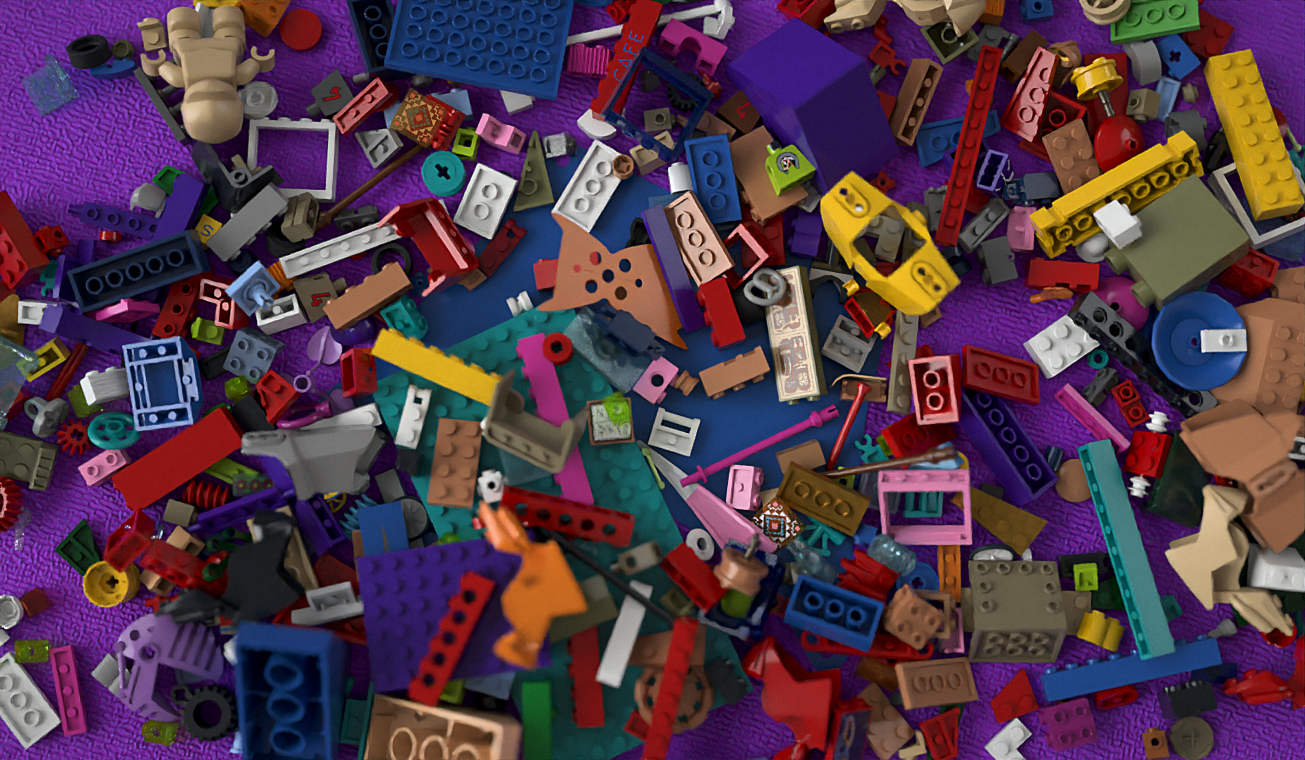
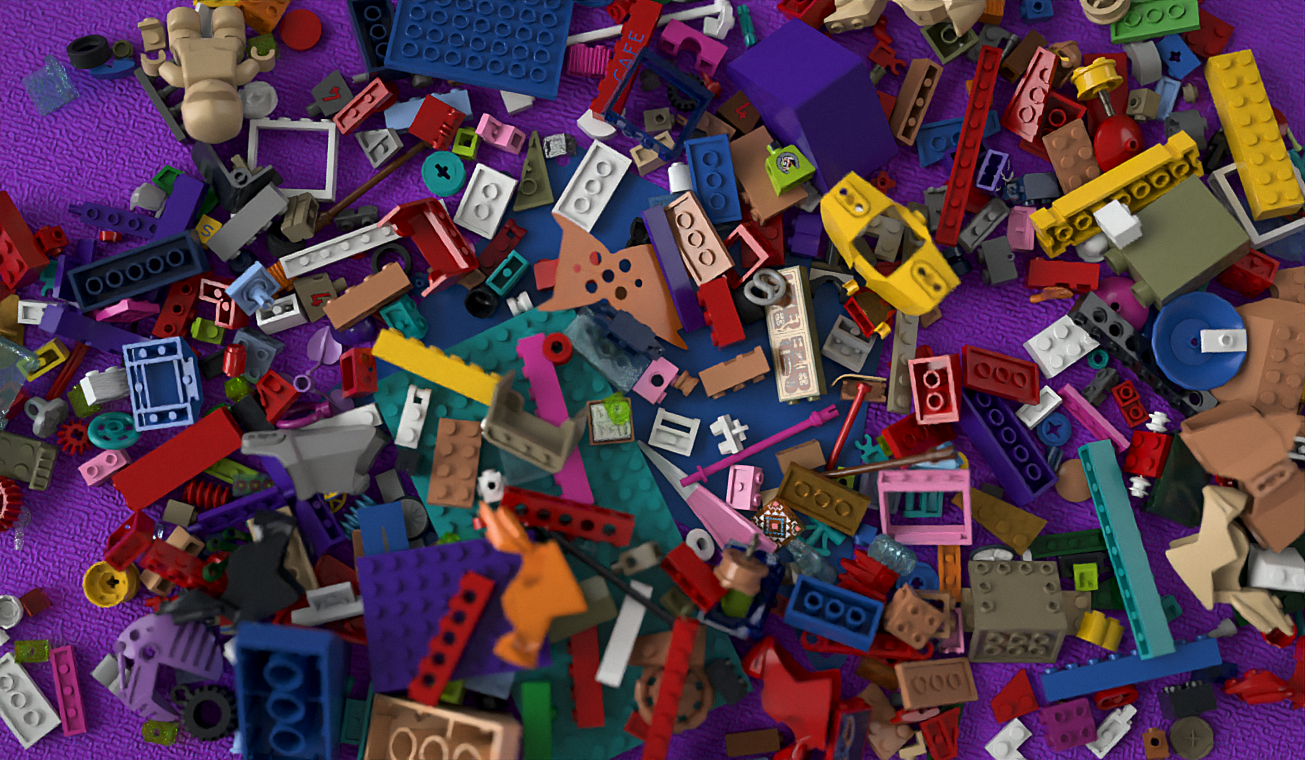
(80, 548): dark green wing -> none
(234, 360): none -> red brick
(263, 44): none -> clear neon green brick
(418, 117): clear orange tile -> none
(481, 301): none -> black hair
(508, 274): none -> teal brick
(623, 167): nougat wheel -> none
(646, 452): yellowish green hinge -> none
(731, 432): none -> white hips
(746, 25): none -> teal axle
(753, 741): none -> reddish brown brick
(911, 716): none -> red slope
(1033, 415): none -> white plate
(1063, 432): none -> blue gear
(1067, 543): none -> dark green plate
(1112, 730): none -> white hinge

